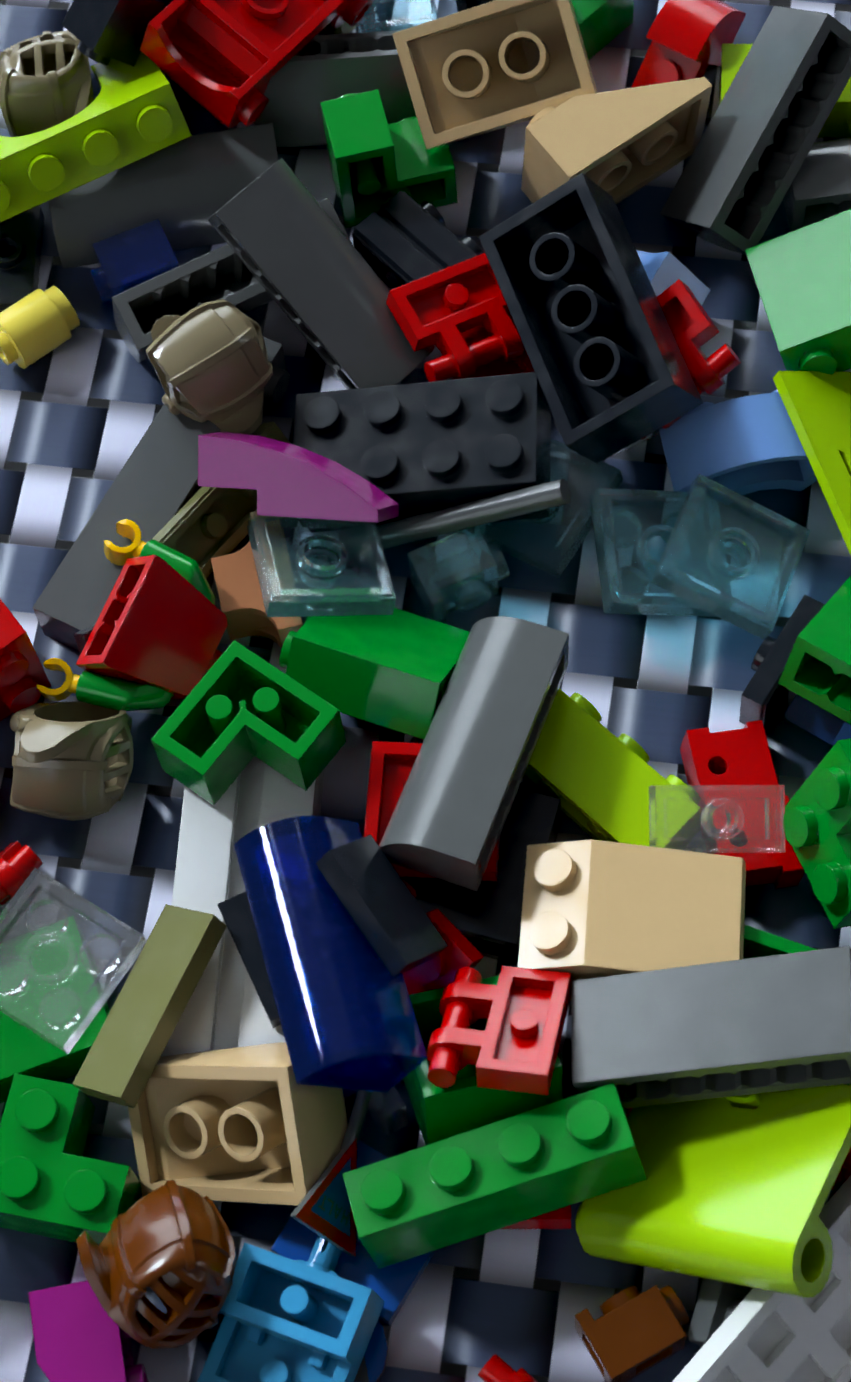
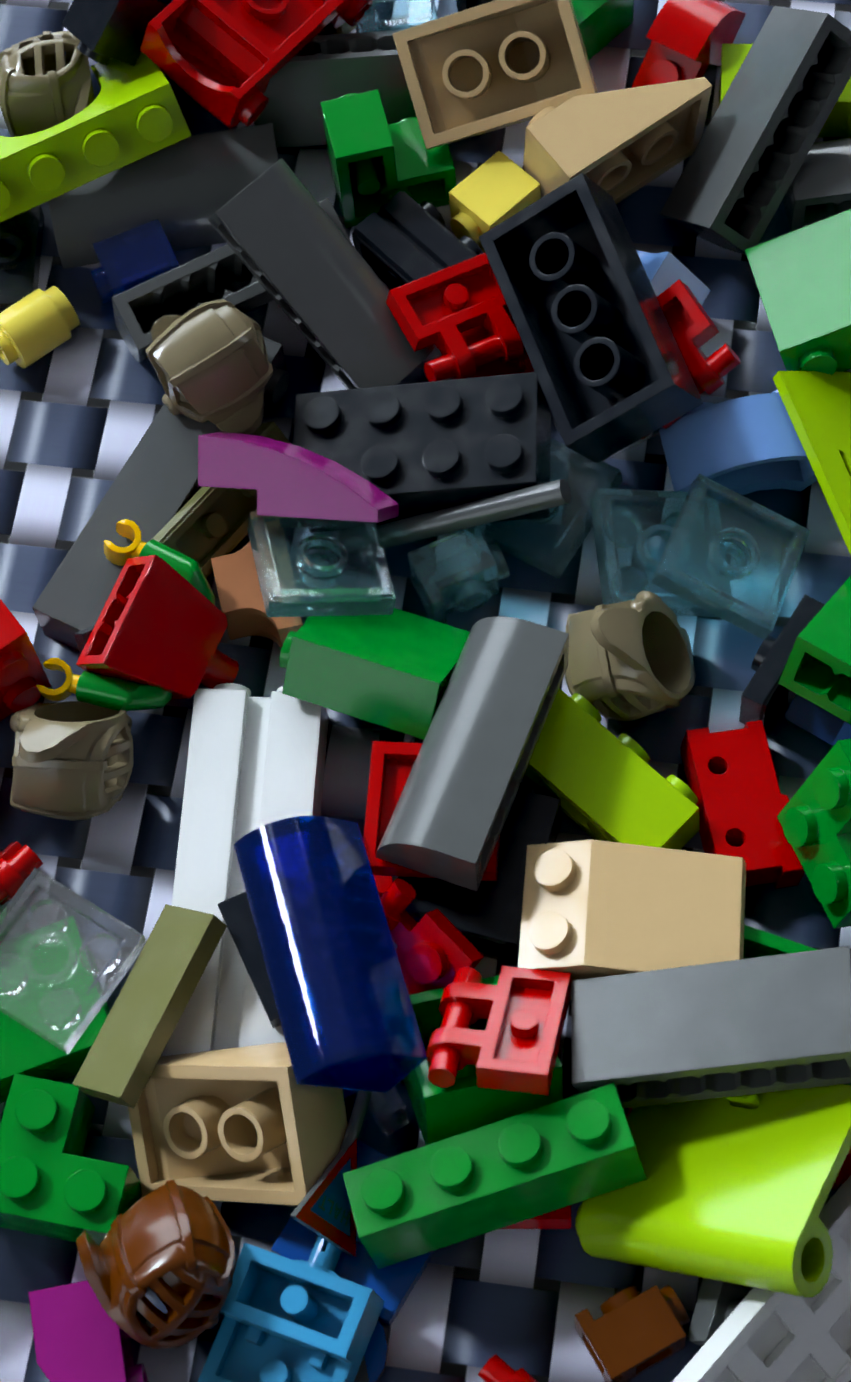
(242, 713): green brick -> none
(381, 905): black tile -> none
(490, 197): none -> light yellow brick
(629, 658): none -> dark tan piece
(717, 818): clear plate -> none

